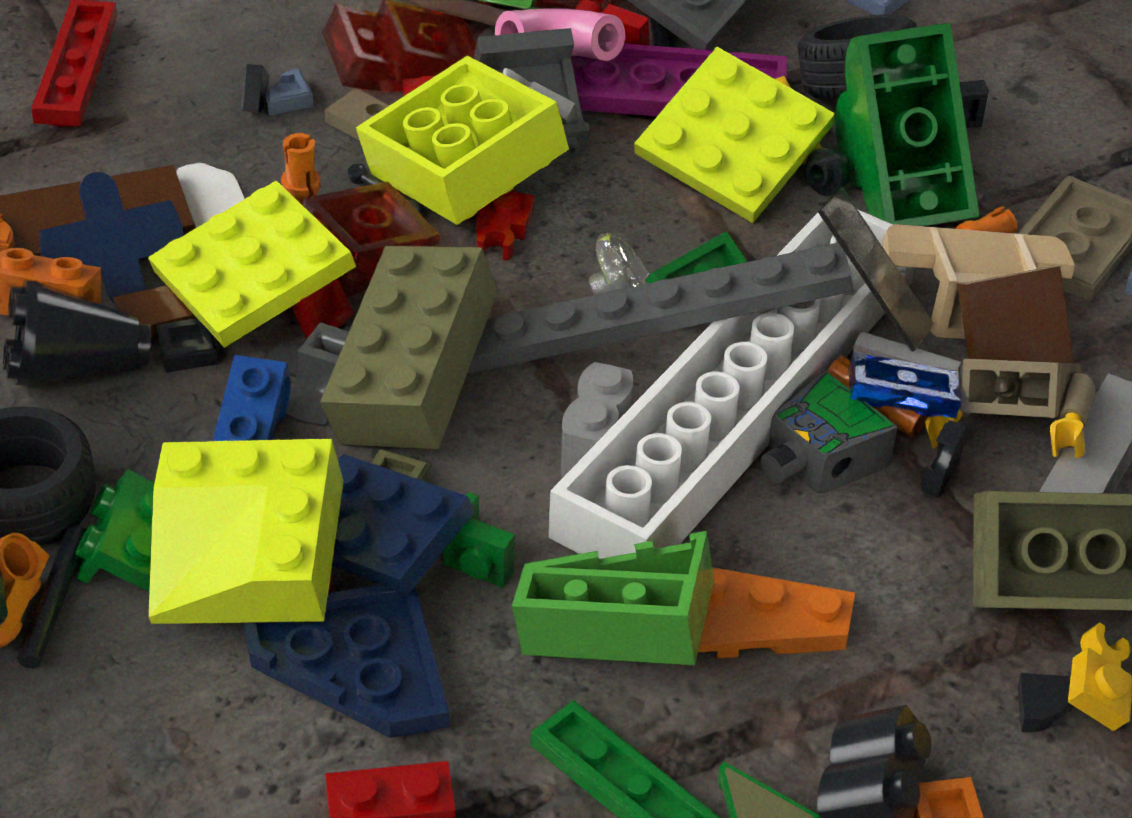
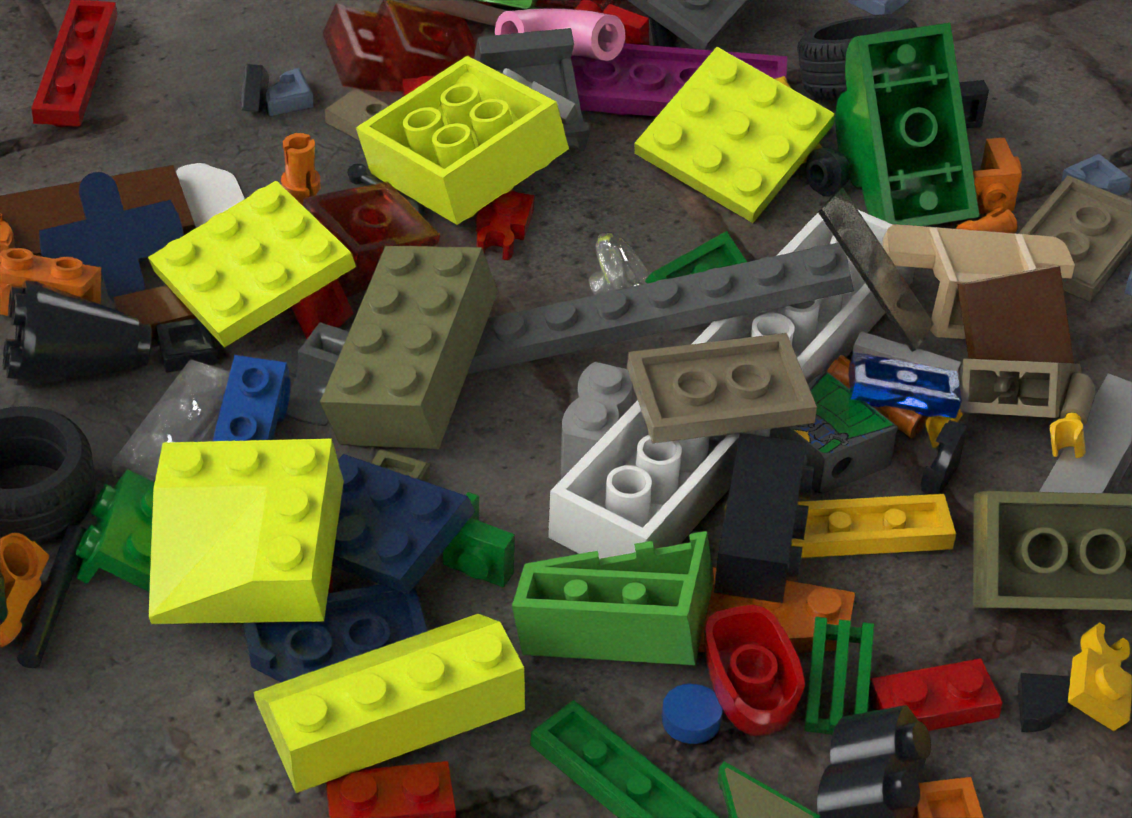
(179, 416): none -> clear plate
(393, 700): none -> neon yellow slope
(691, 713): none -> blue tile
(720, 388): none -> dark tan plate
(753, 669): none -> red piece
(764, 518): none -> black brick
(843, 634): none -> green tile
(876, 526): none -> yellow plate
(940, 694): none -> red plate
(998, 178): none -> orange bracket
(1100, 173): none -> sand blue tile

